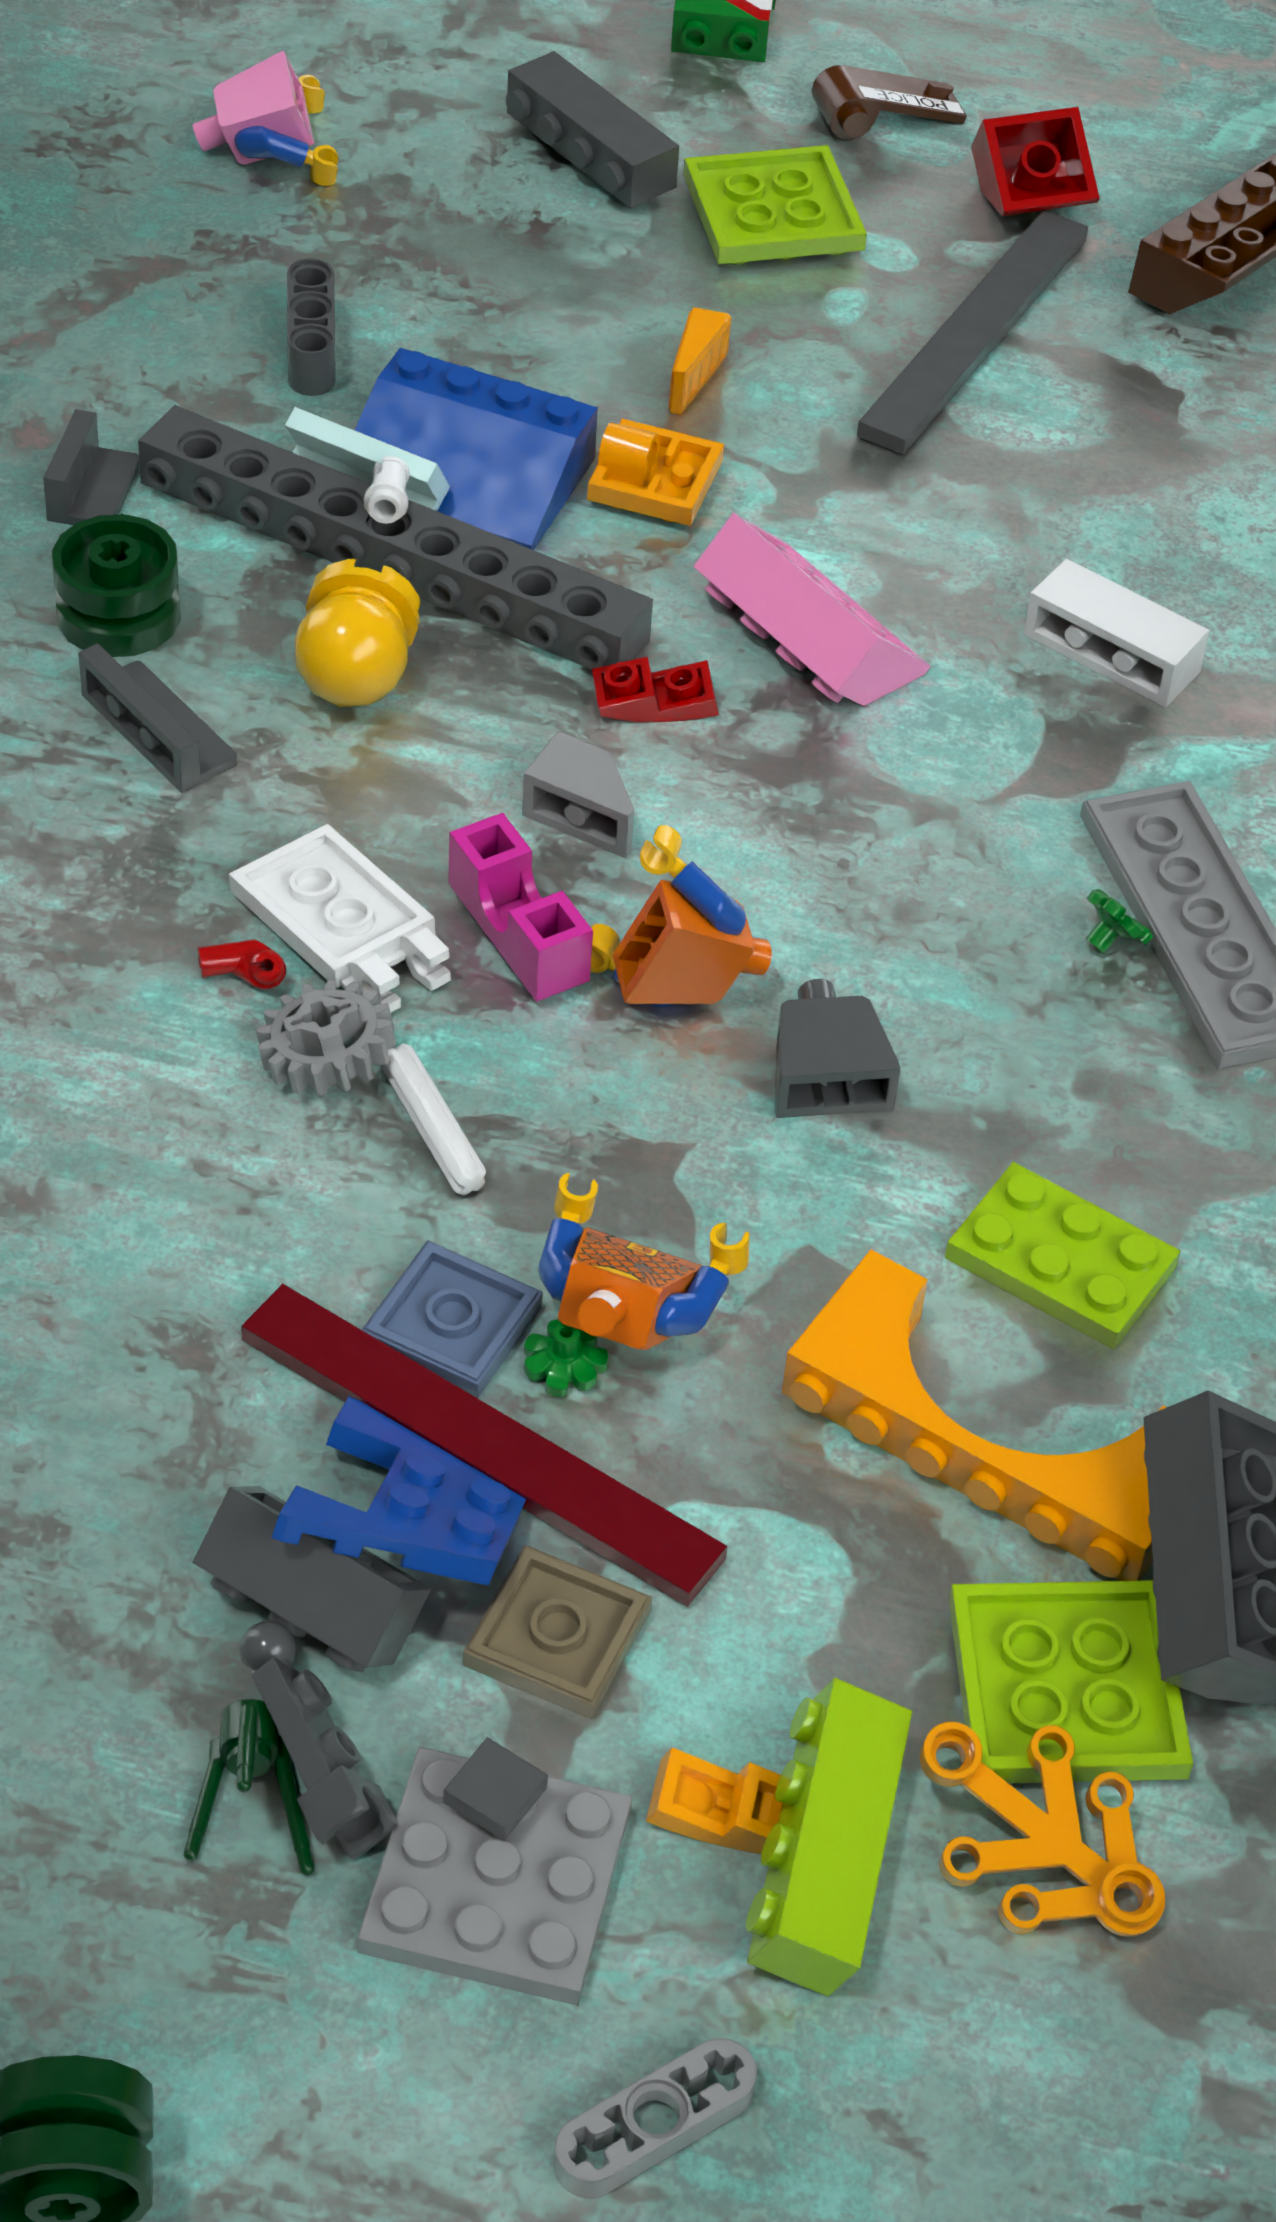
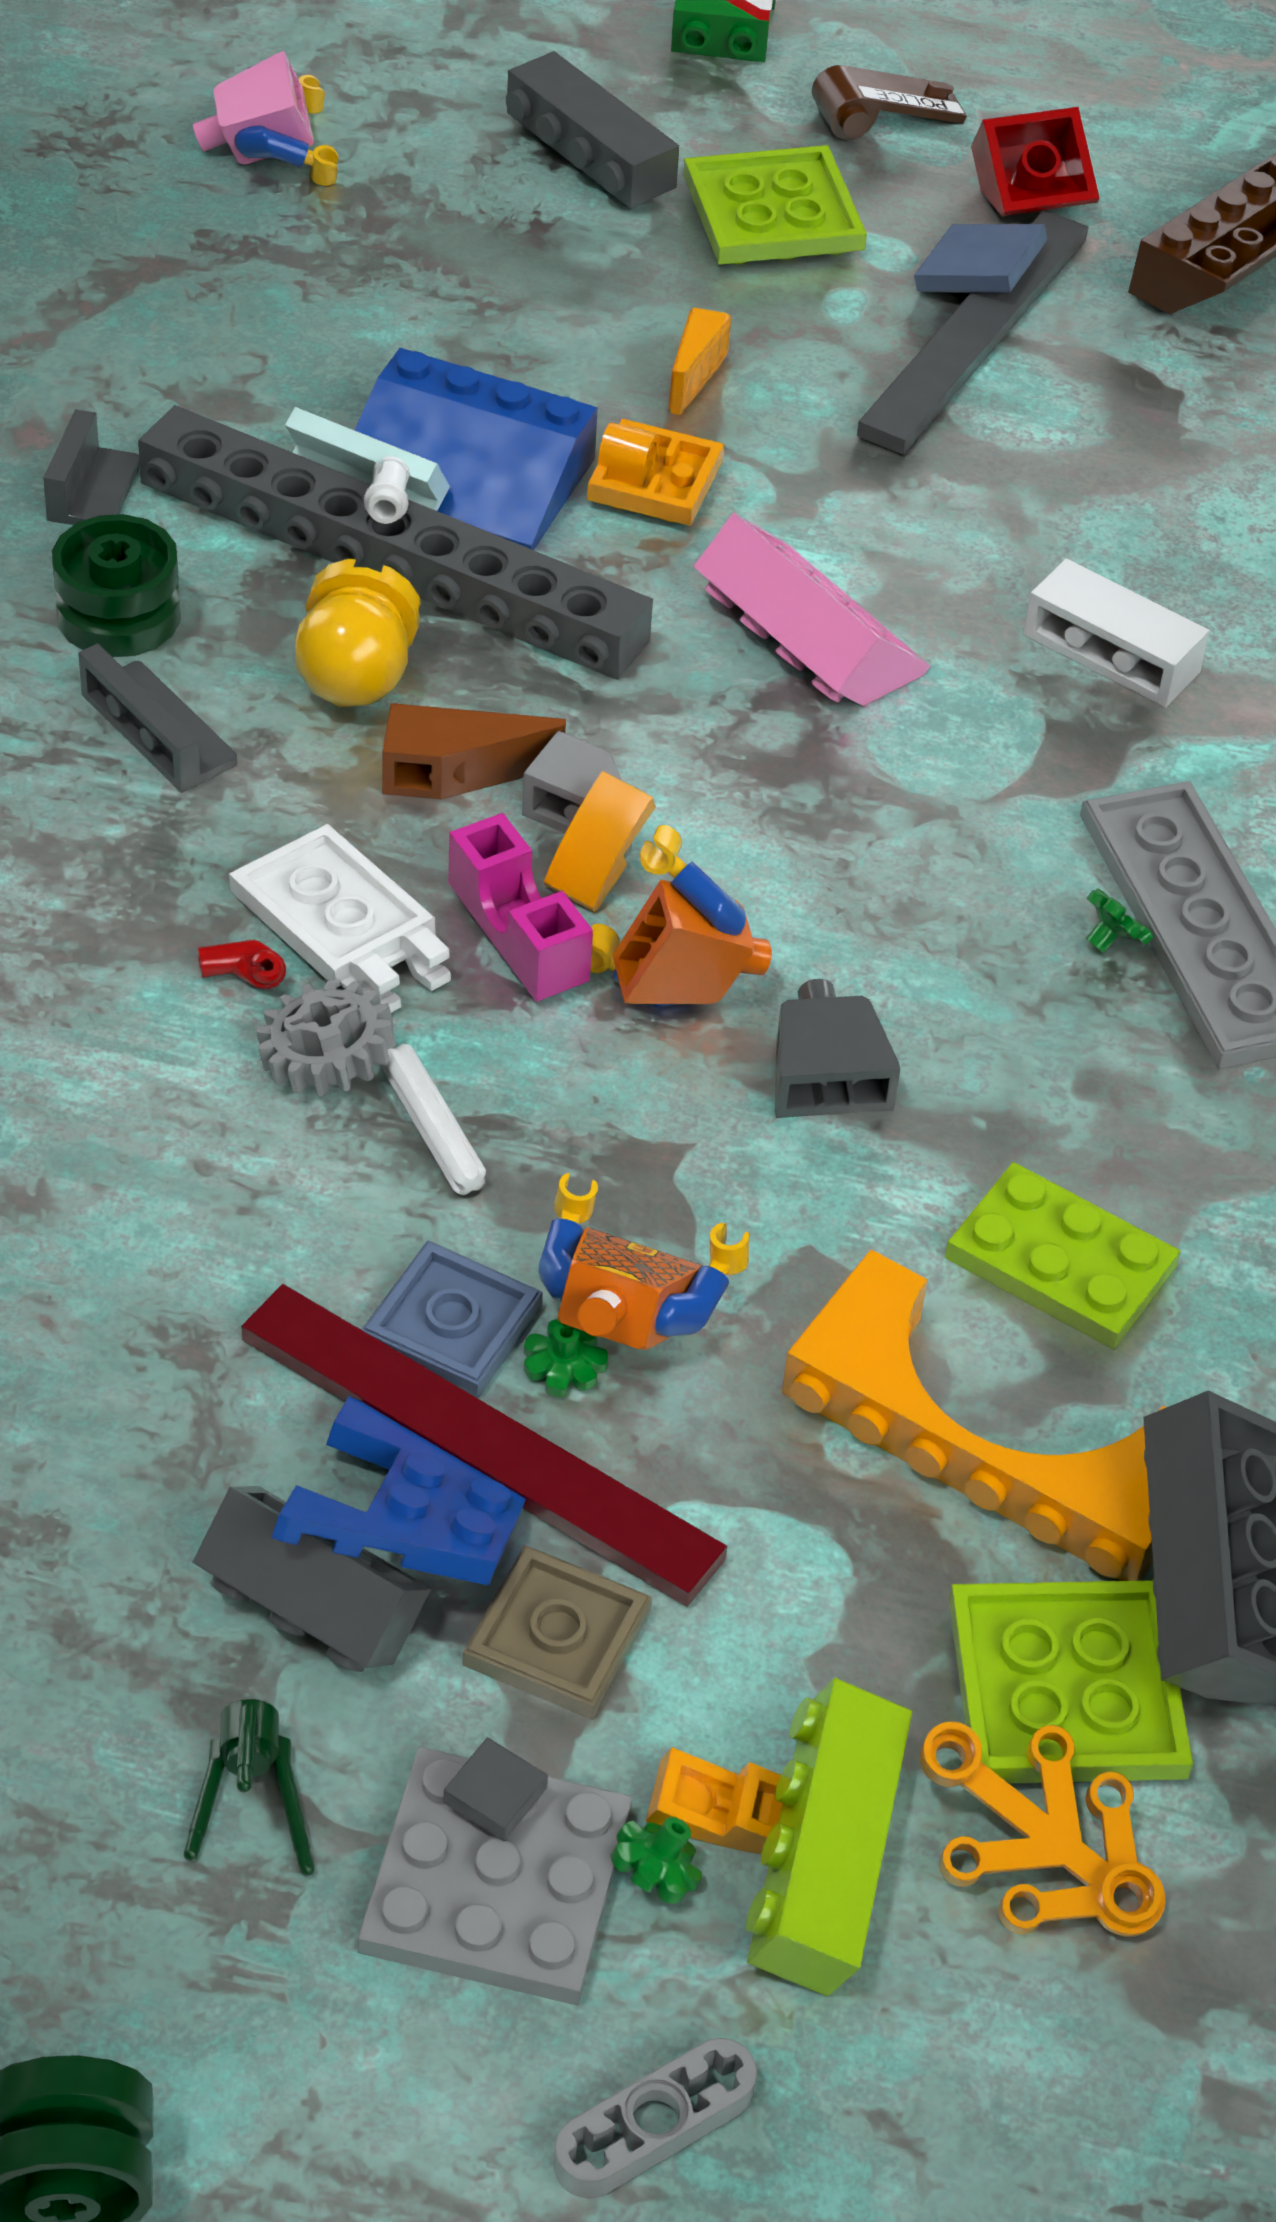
(311, 327): dark grey beam -> none
(324, 1755): dark grey plate -> none
(458, 750): none -> dark orange slope
(596, 841): none -> light orange slope
(658, 1857): none -> green plant
(671, 695): red slope -> none
(980, 258): none -> sand blue tile

